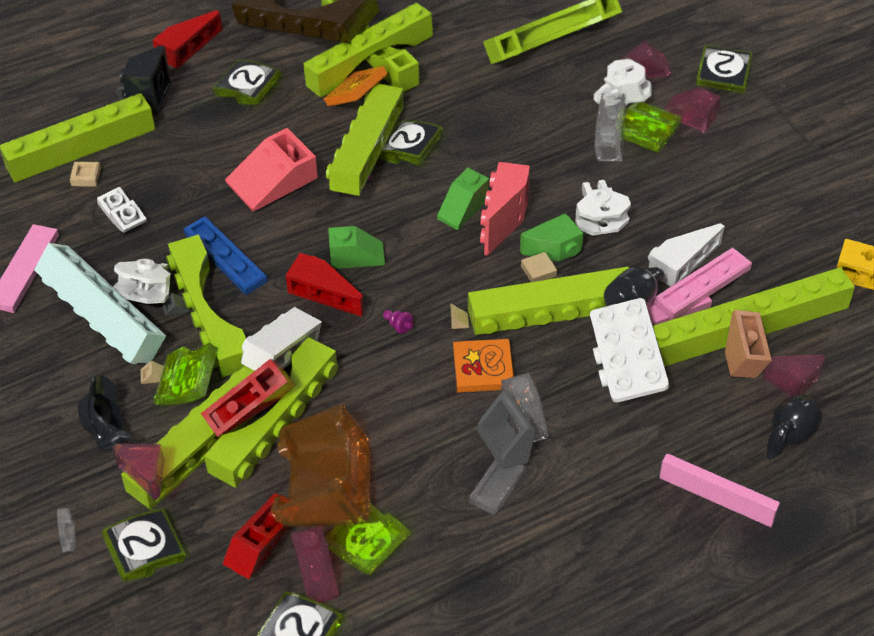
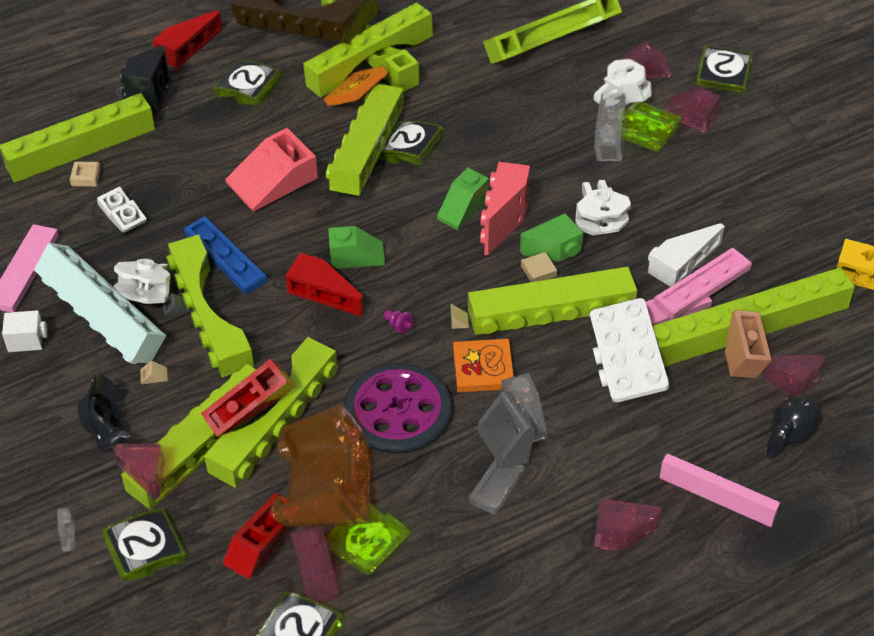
(23, 331): none -> white brick
(186, 375): clear neon green slope -> none
(280, 339): white brick -> none
(399, 376): none -> magenta wedge
(624, 523): none -> clear pink slope
(634, 284): black hair -> none

